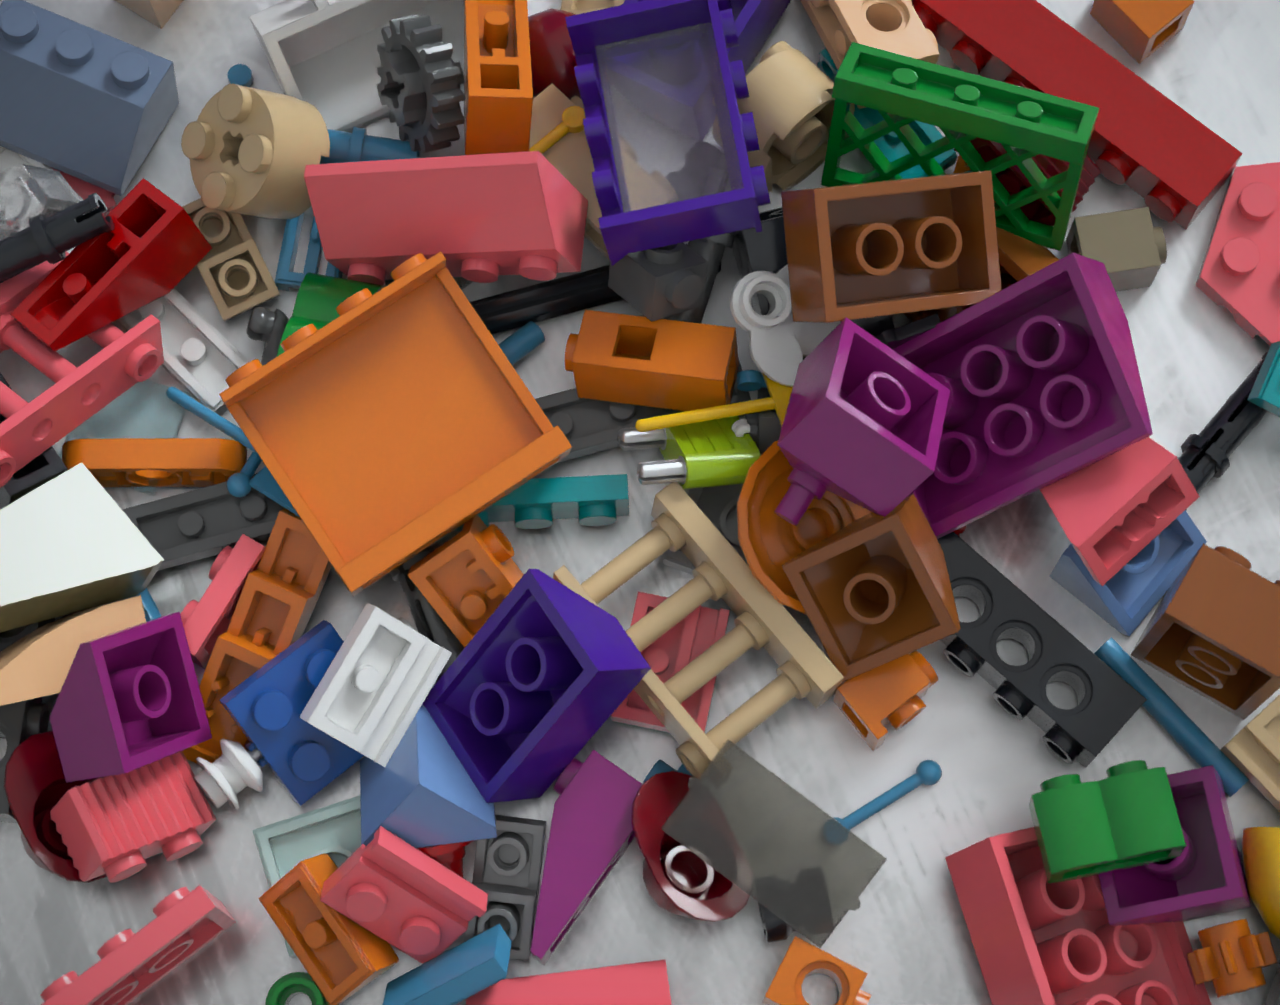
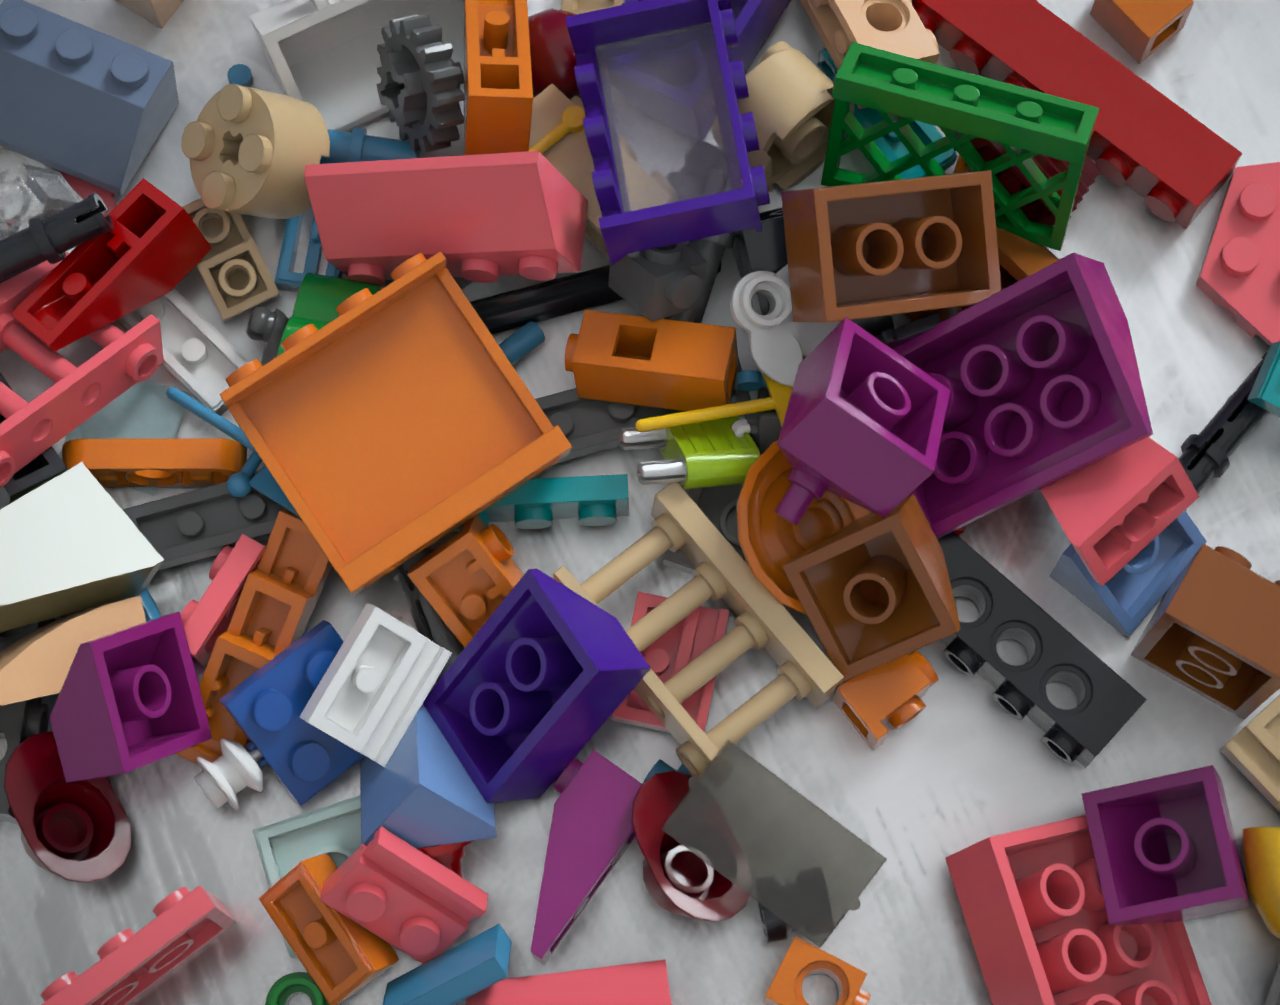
(132, 817): coral brick -> none
(510, 875): flat silver slope -> none
(927, 773): dark azure hinge -> none
(1106, 822): green brick -> none
(1123, 243): dark tan brick -> none
(1172, 718): dark azure bar -> none
(1232, 958): orange gear -> none

